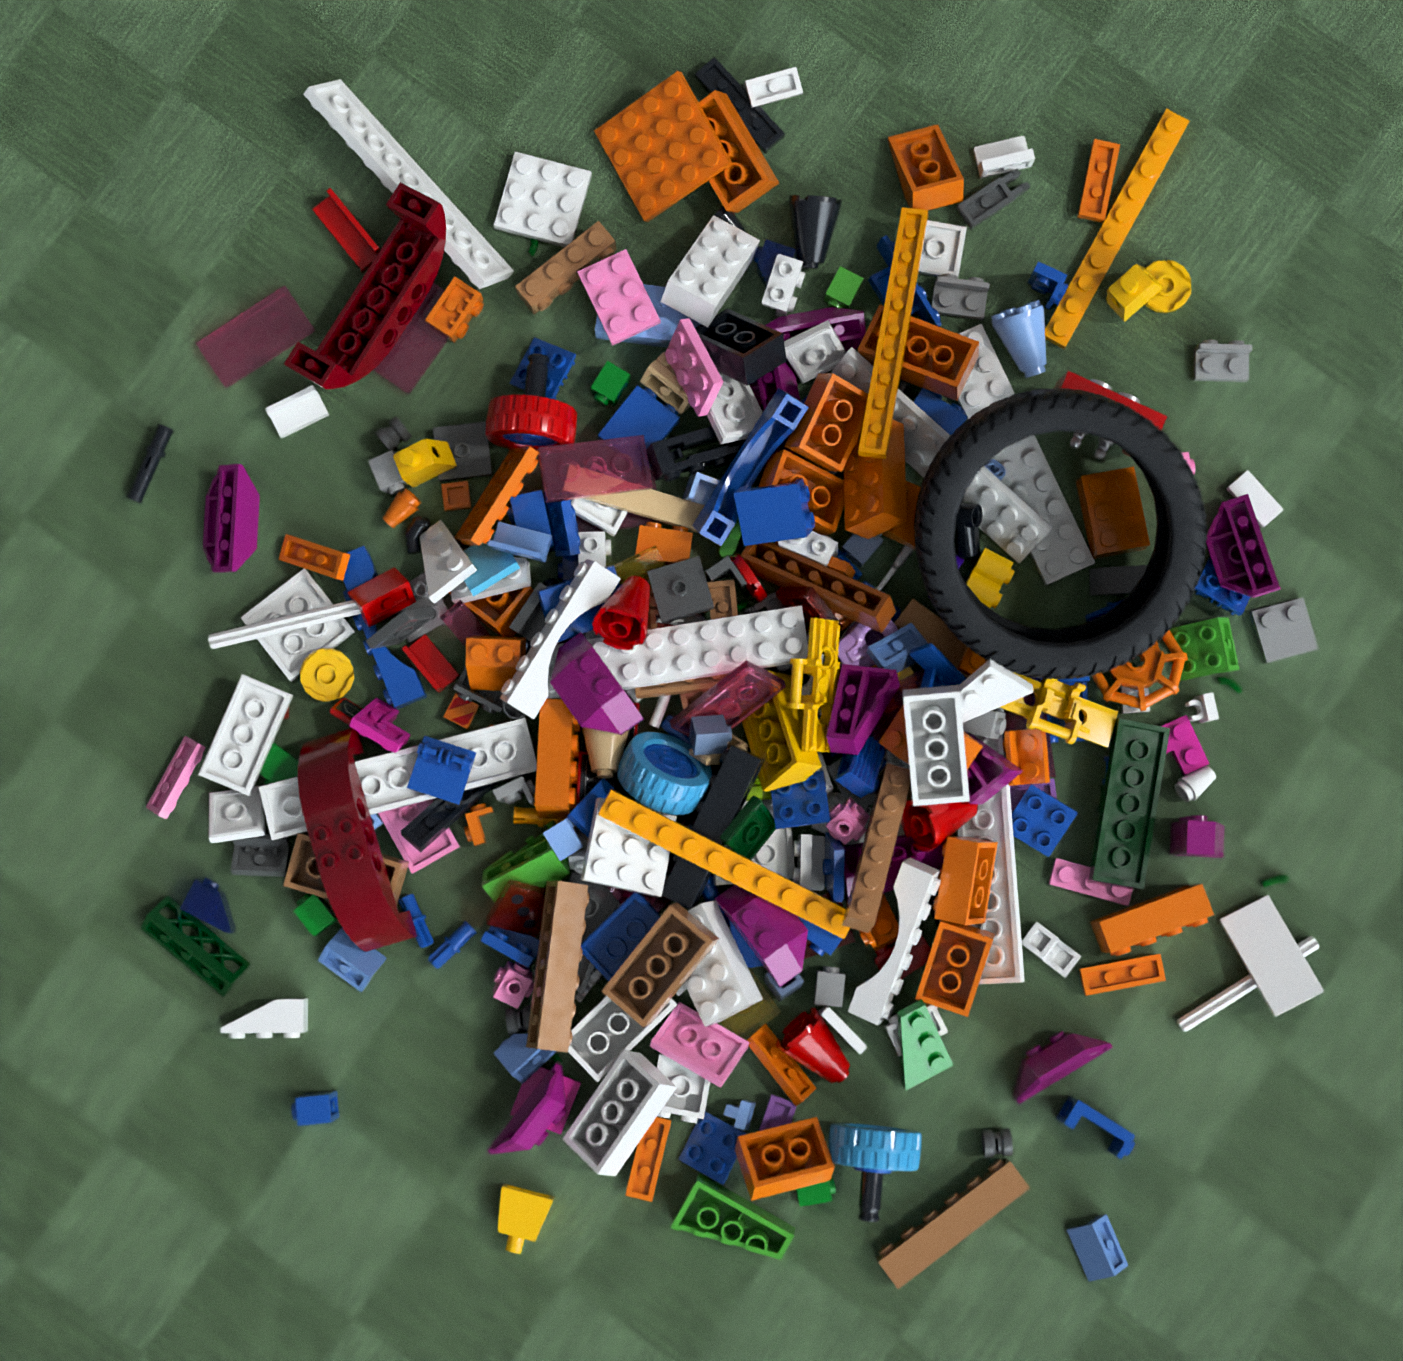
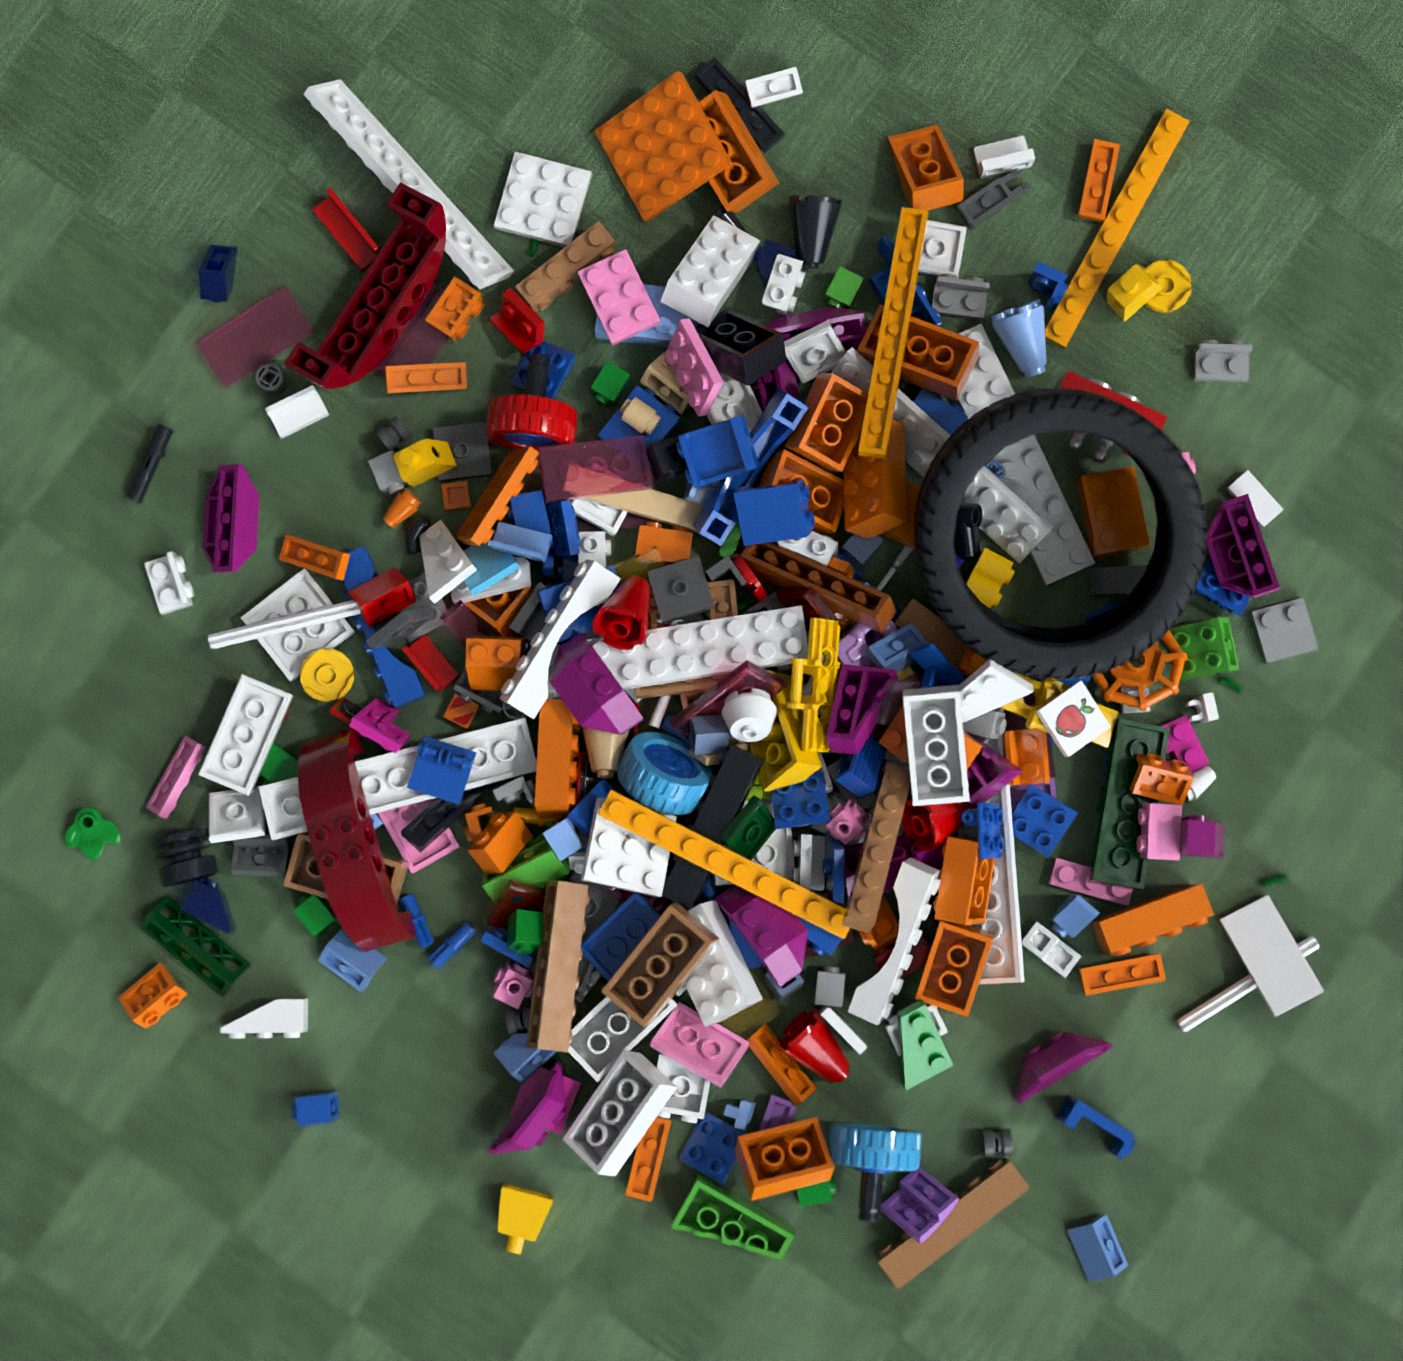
(92, 837): none -> green plate
(152, 996): none -> orange bracket
(169, 583): none -> white bracket
(184, 856): none -> black wheel
(217, 273): none -> clear blue slope
(274, 384): none -> dark grey wheel
(425, 377): none -> orange plate
(499, 842): none -> orange brick
(518, 322): none -> red bracket
(524, 931): none -> green brick
(547, 568): none -> blue tile
(639, 415): none -> tan brick
(718, 451): none -> blue panel
(749, 715): none -> white cone
(894, 699): none -> clear piece
(919, 1205): none -> medium lavender slope
(988, 819): none -> blue hinge
(1072, 916): none -> medium blue slope
(1073, 719): none -> white tile
(1160, 831): none -> bright pink brick
(1162, 779): none -> orange bracket

